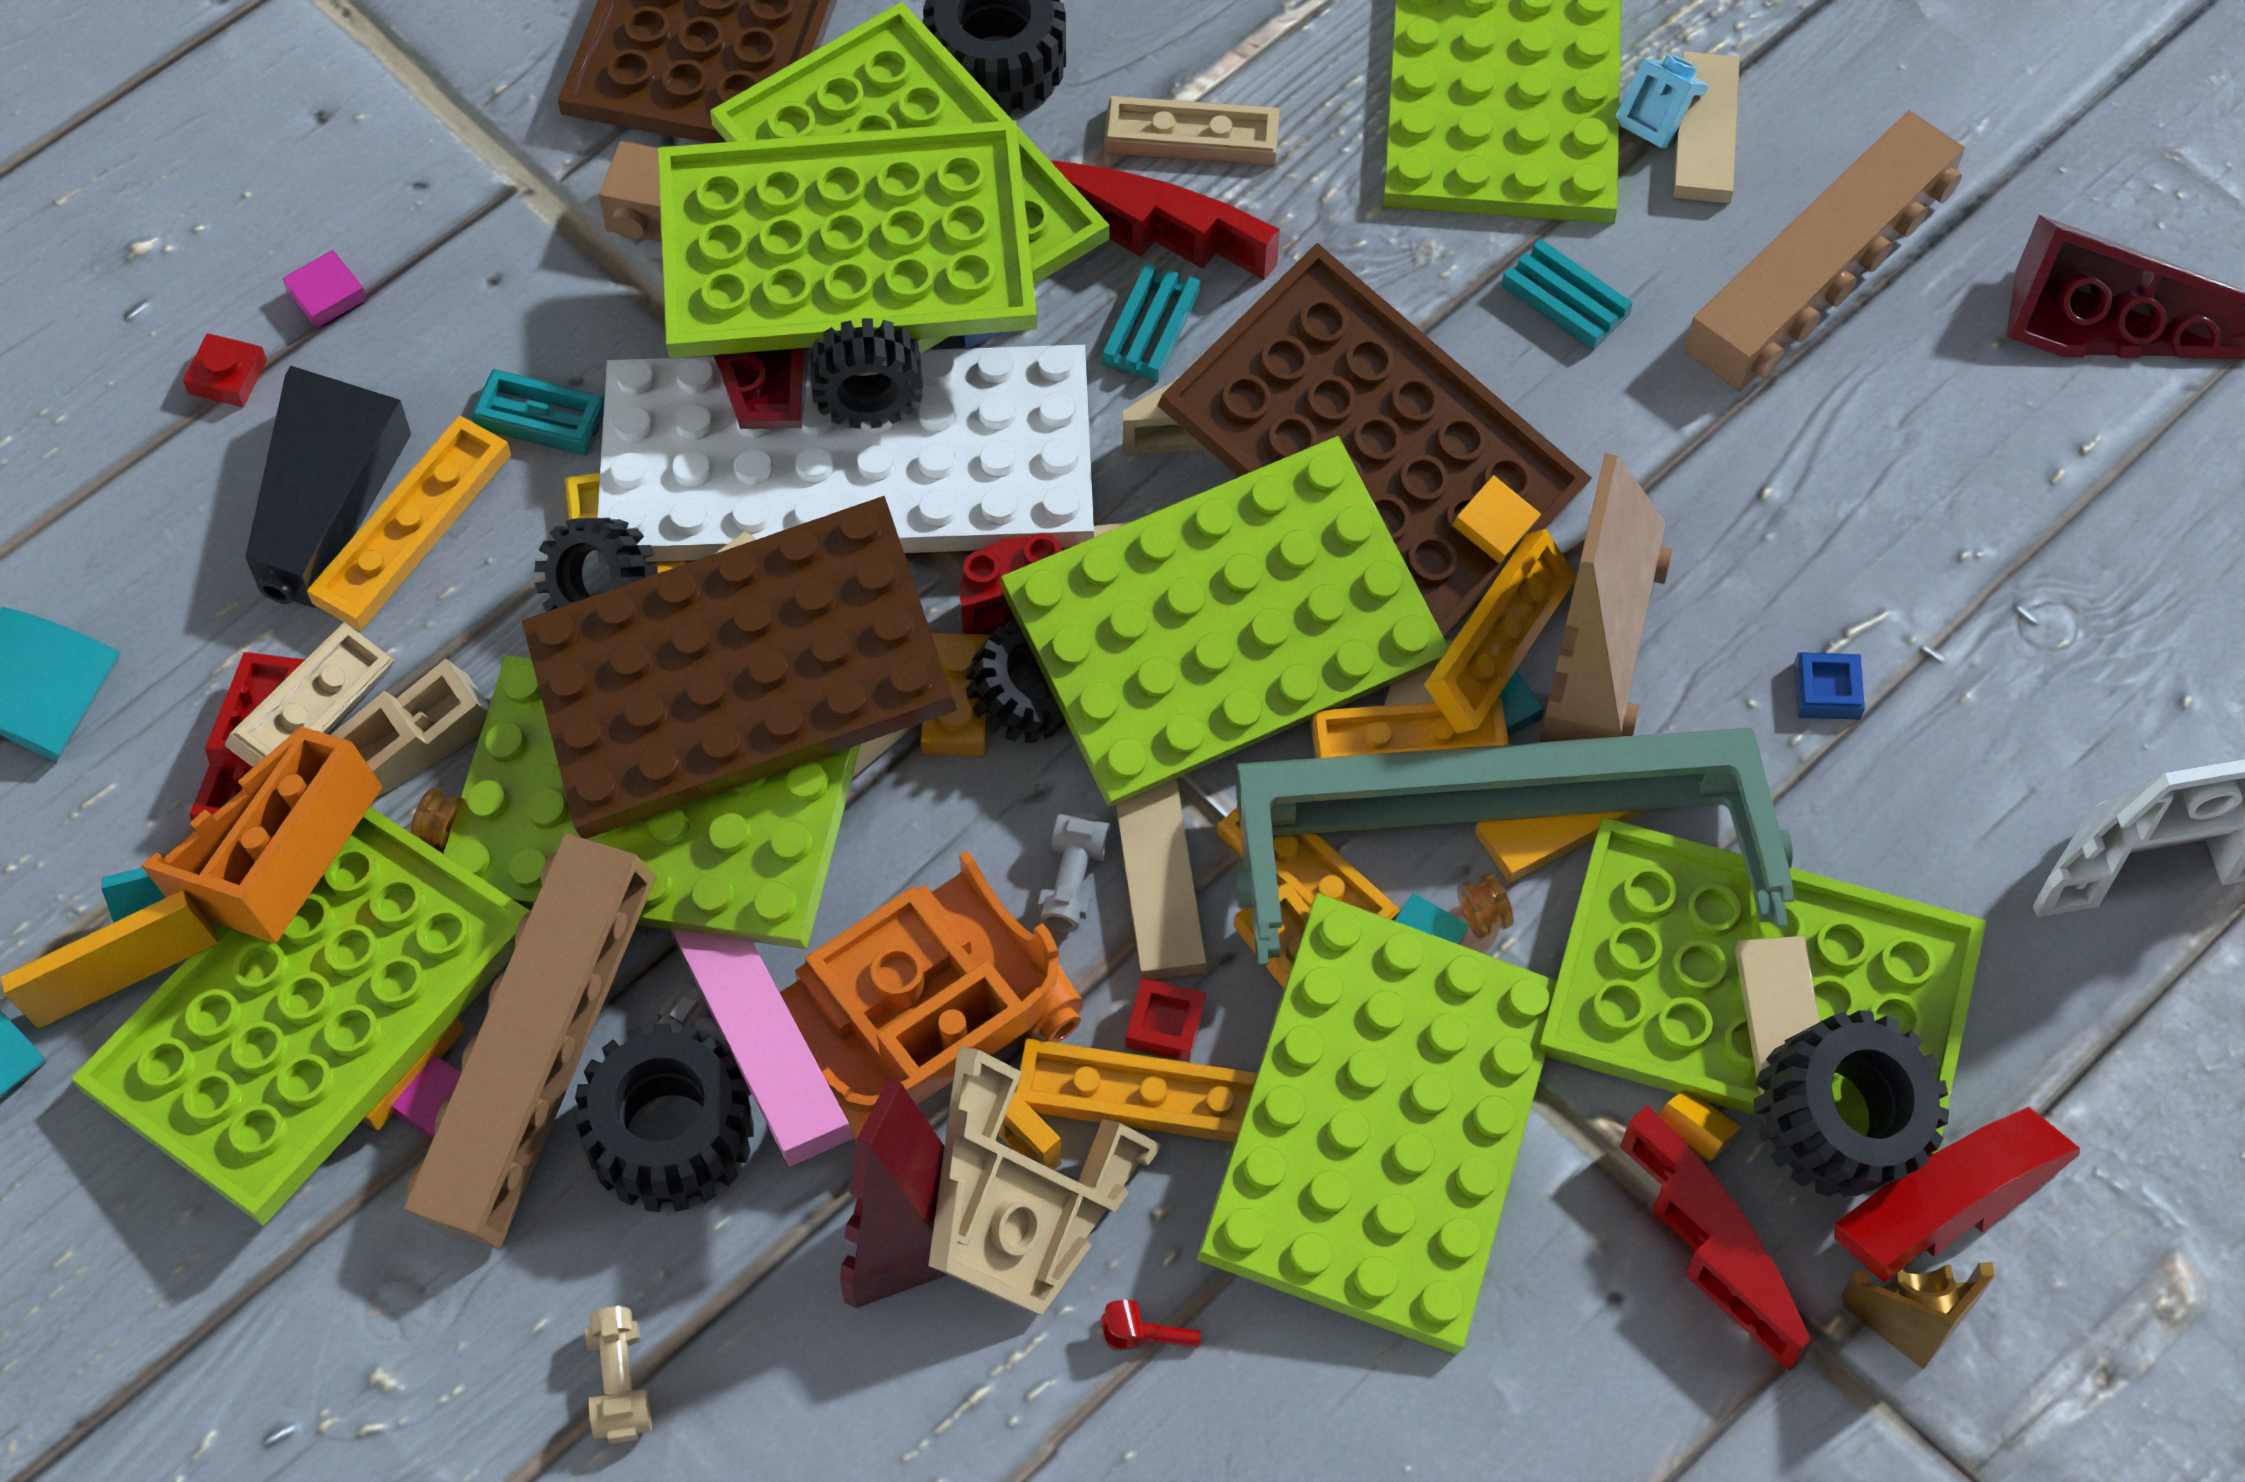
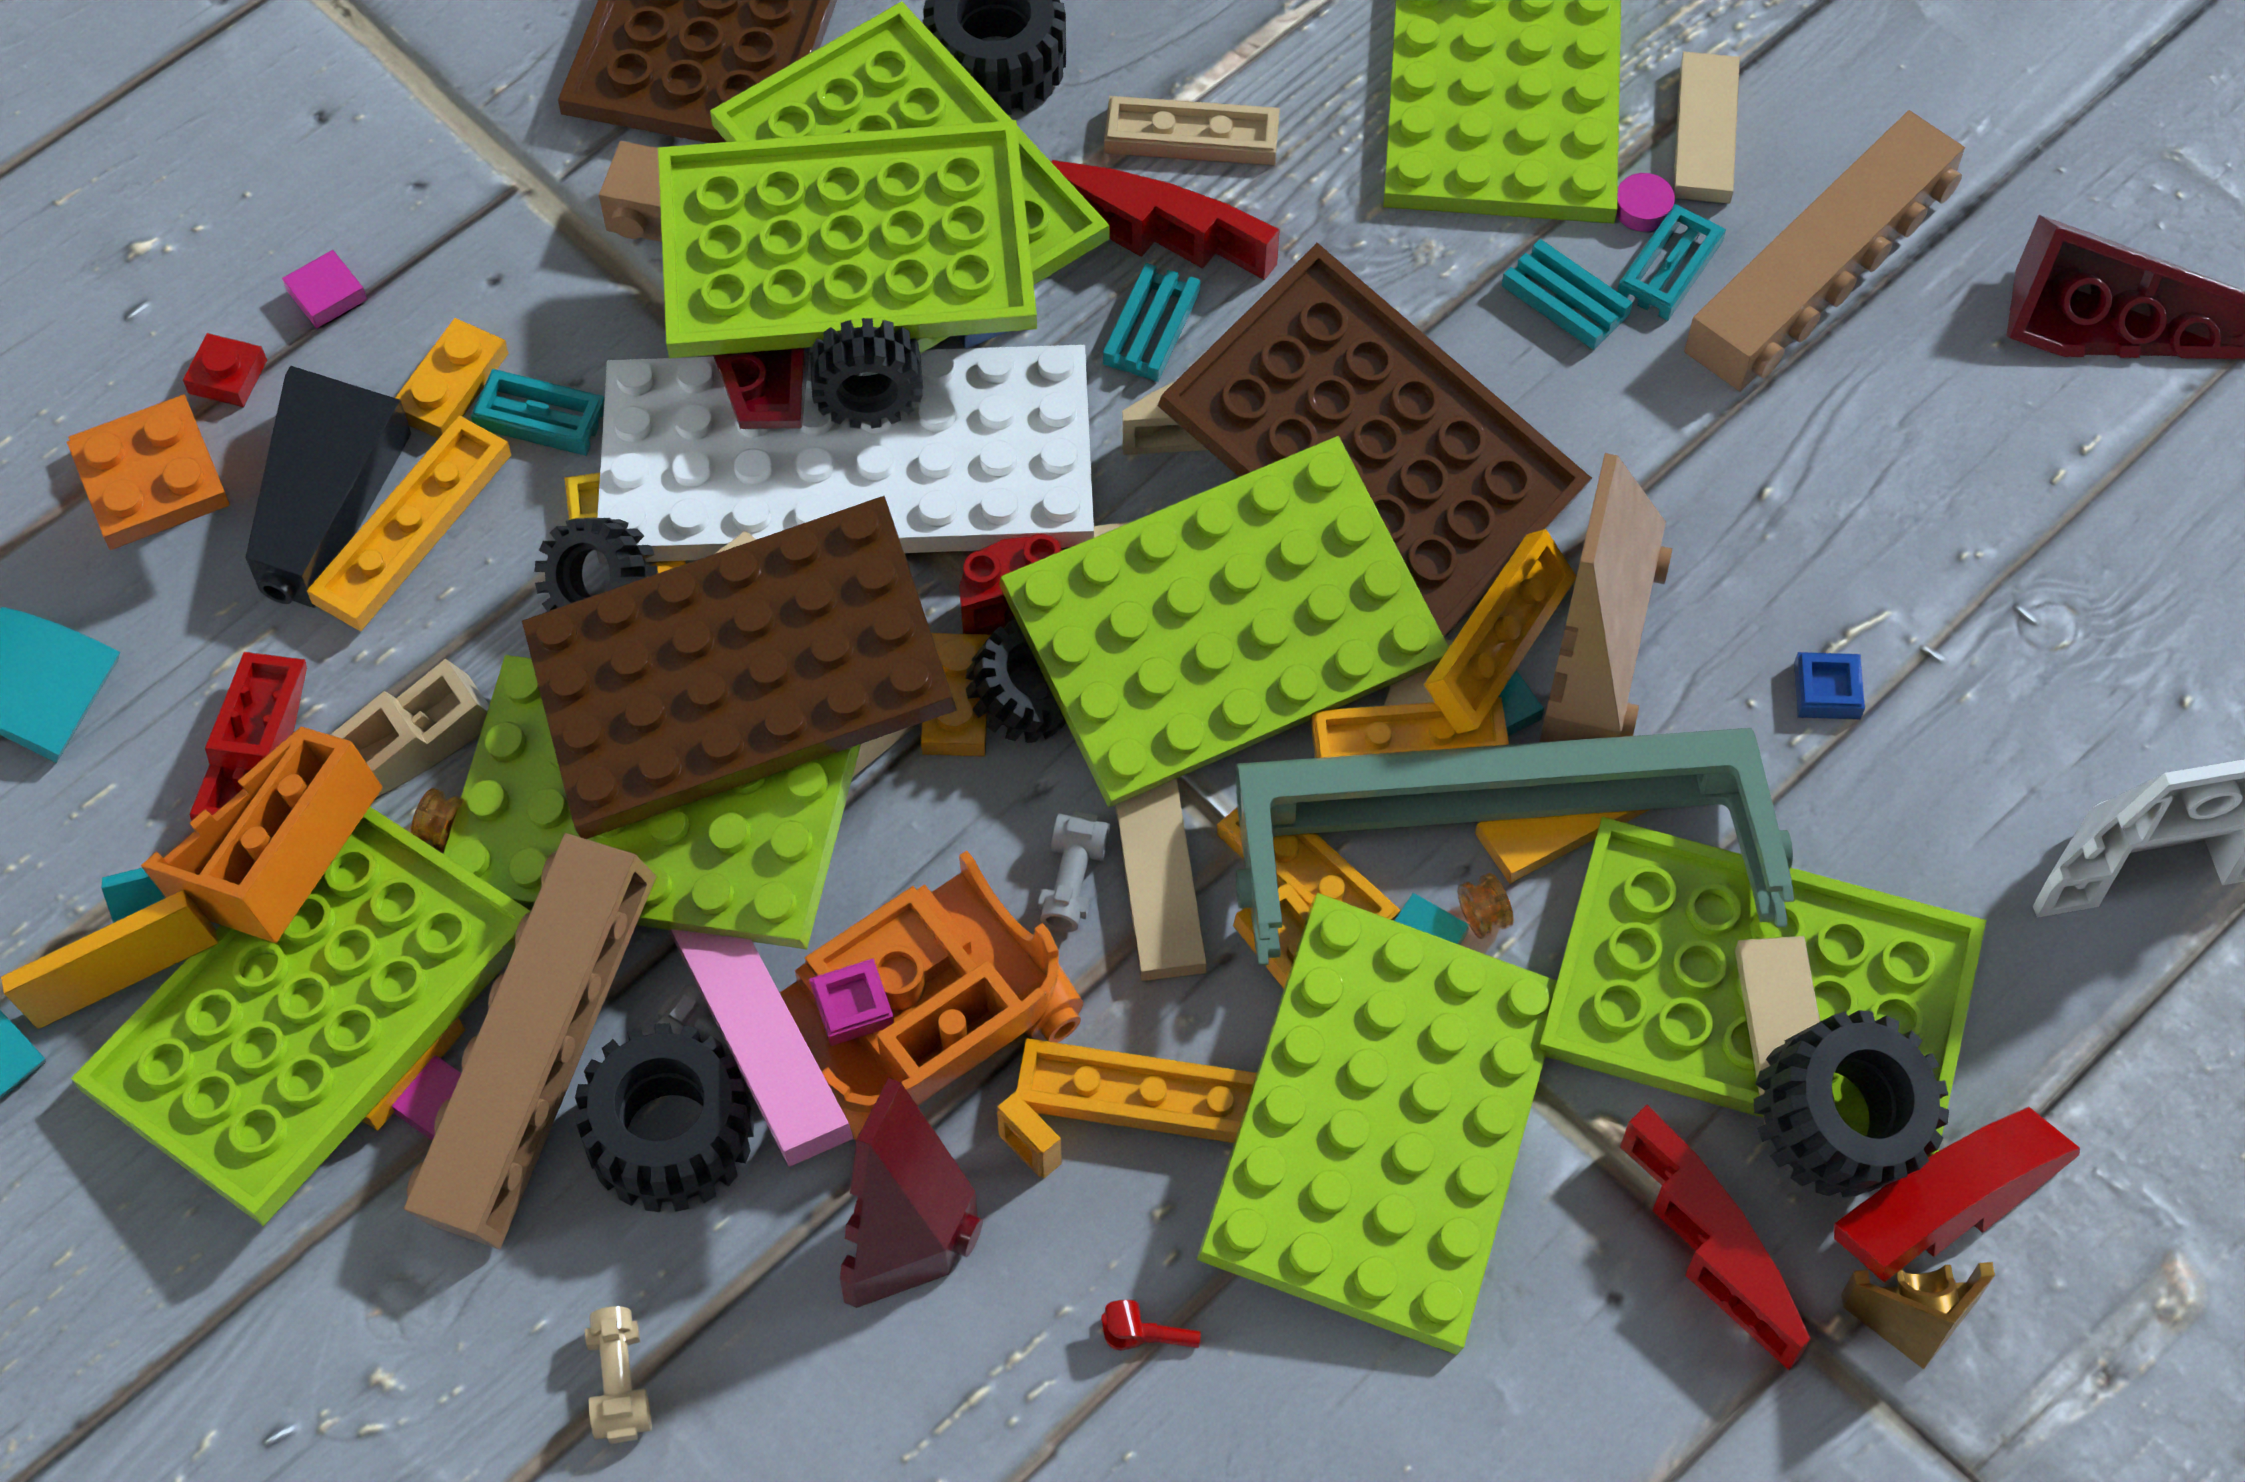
(147, 472): none -> orange bracket
(313, 694): tan tile -> none
(450, 377): none -> light orange plate
(851, 1002): none -> dark pink tile
(1007, 1217): tan wing -> none
(1165, 1020): red plate -> none
(1496, 519): light orange tile -> none
(1644, 201): none -> dark pink tile
(1652, 293): none -> teal tile
(1659, 99): medium azure bracket -> none
(1699, 1125): light orange tile -> none

